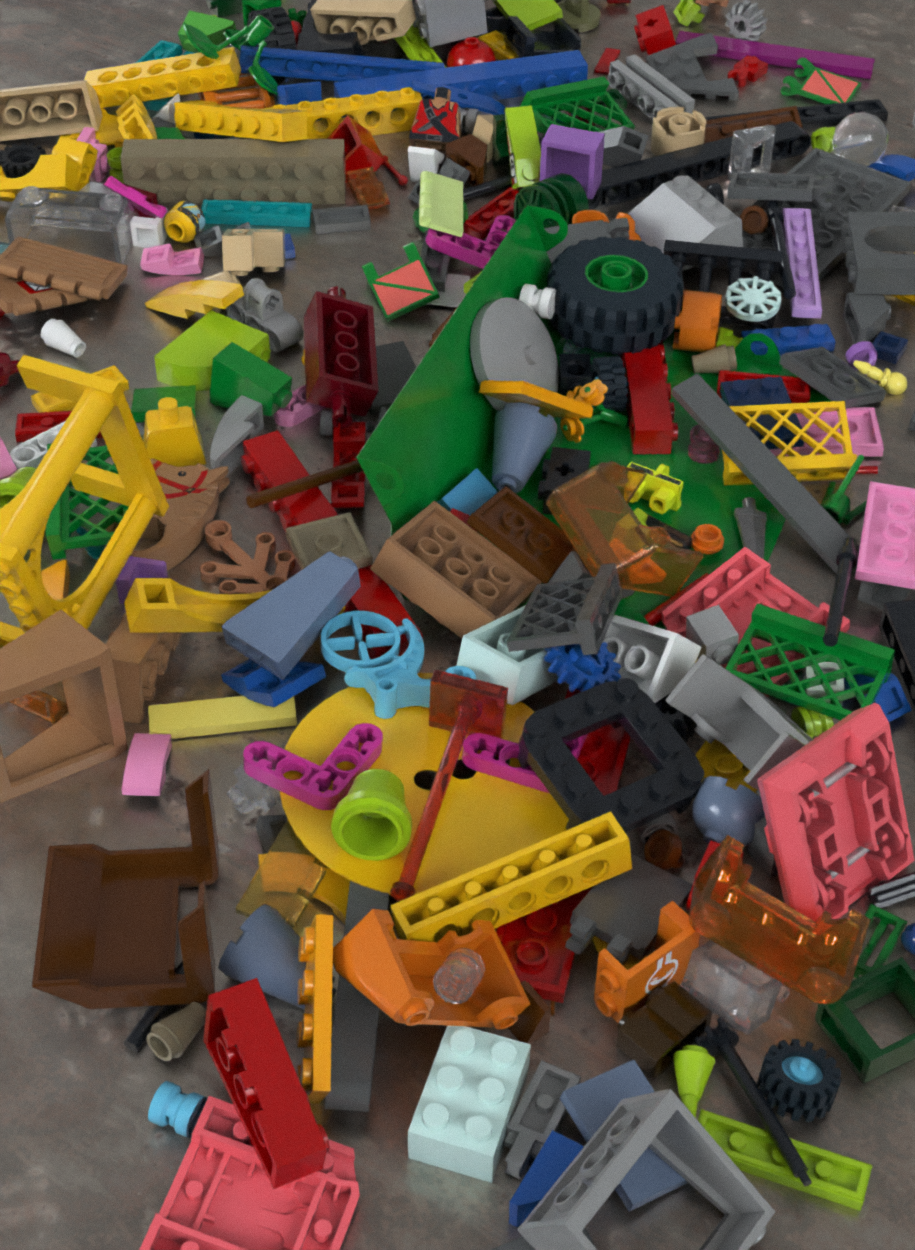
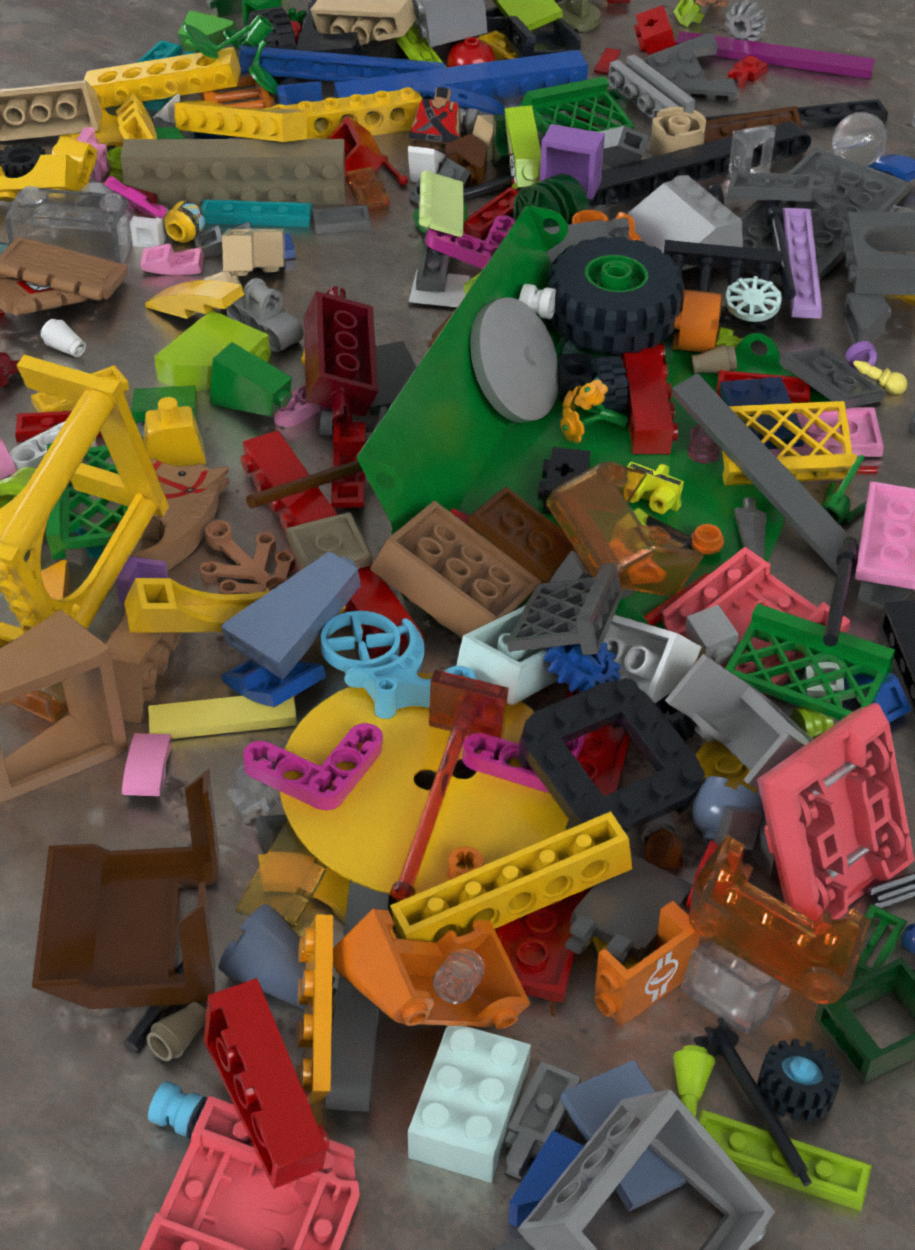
(238, 424): light grey slope -> none
(373, 817): lime piece -> none
(402, 287): flag -> none
(463, 856): none -> orange bush
(469, 494): dark azure slope -> none
(519, 444): sand blue cone -> none
(534, 1020): reddish brown slope -> none
(548, 401): light orange tile -> none
(662, 1027): dark brown brick -> none
(740, 824): none -> flat silver tile
(754, 220): reddish brown tile -> none
(794, 338): blue plate -> none
(820, 84): flag -> none
(823, 138): lime tile -> none
(889, 347): dark blue tile -> none

